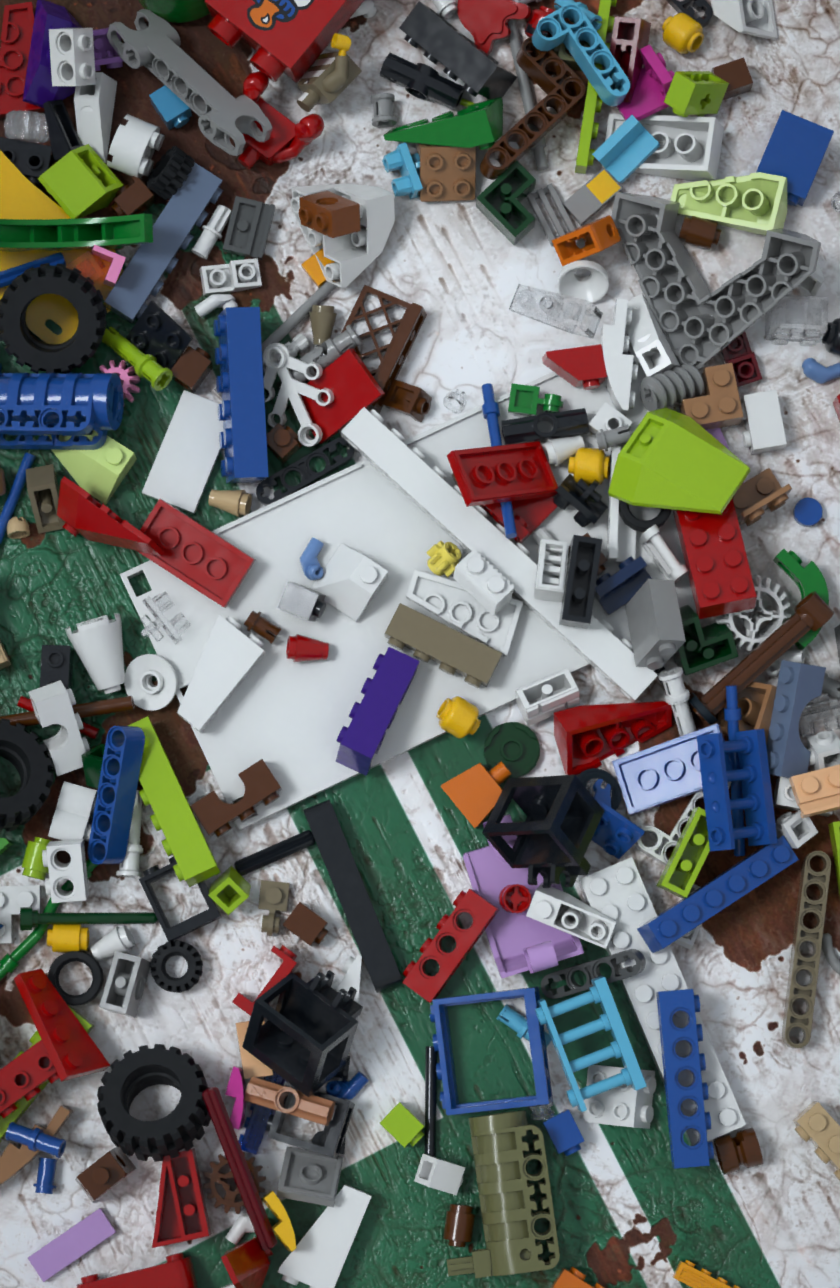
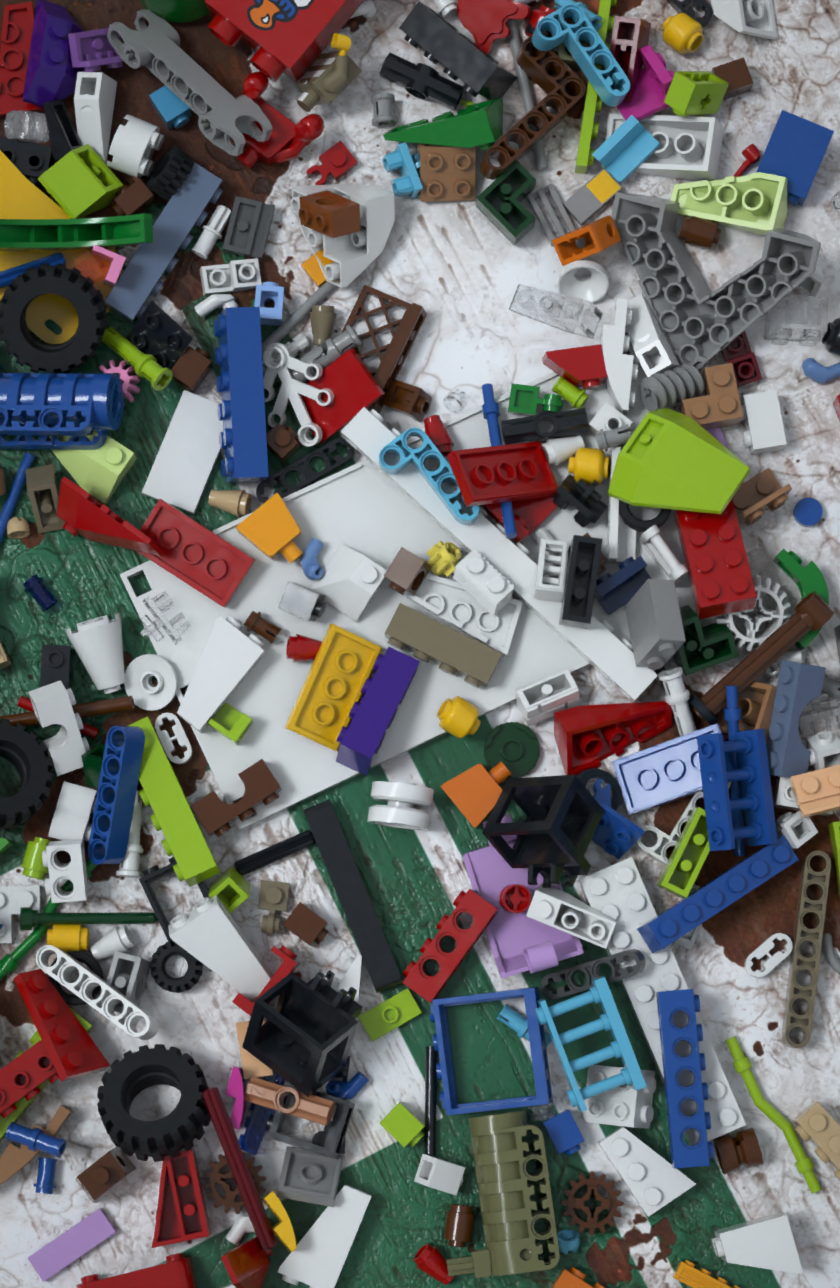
(40, 592): none -> clear blue pin
(72, 56): white brick -> none
(106, 1001): none -> white beam
(180, 736): none -> white beam
(220, 944): none -> white slope
(231, 723): none -> lime panel
(270, 292): none -> light blue brick
(272, 530): none -> light orange torso
(332, 686): none -> yellow tile
(335, 162): none -> red plate
(390, 1014): none -> lime plate
(400, 800): none -> white wheel
(407, 572): none -> brick
(432, 1263): none -> red cone
(433, 478): none -> medium azure beam
(438, 434): none -> red cone
(568, 1241): none -> medium azure hinge
(570, 393): none -> lime pin
(578, 1203): none -> reddish brown gear
(644, 1171): none -> white wedge
(752, 155): none -> red hand
(759, 1244): none -> white slope
(764, 949): none -> white beam
(804, 1164): none -> lime bar

